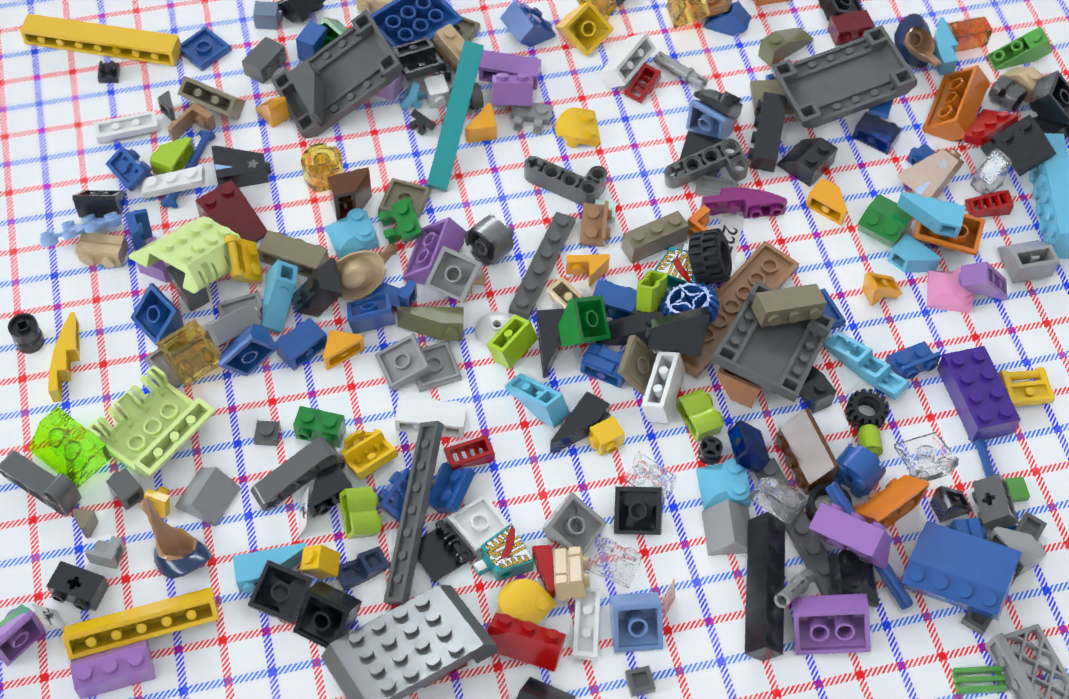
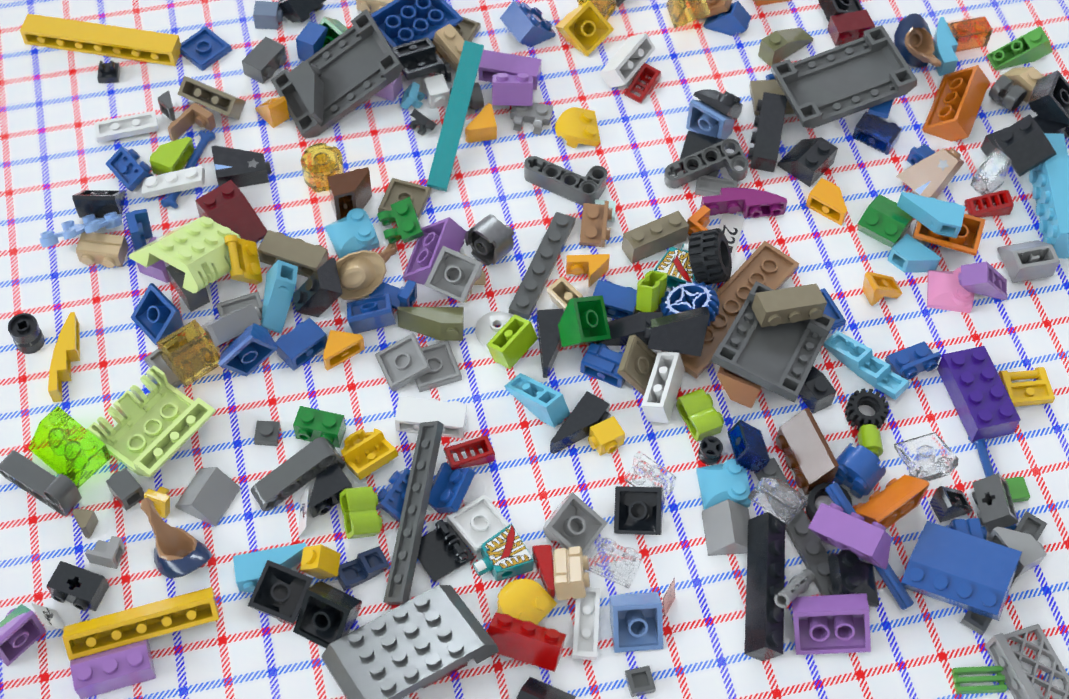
(687, 74): light grey pin -> none
(988, 125): red wing -> none

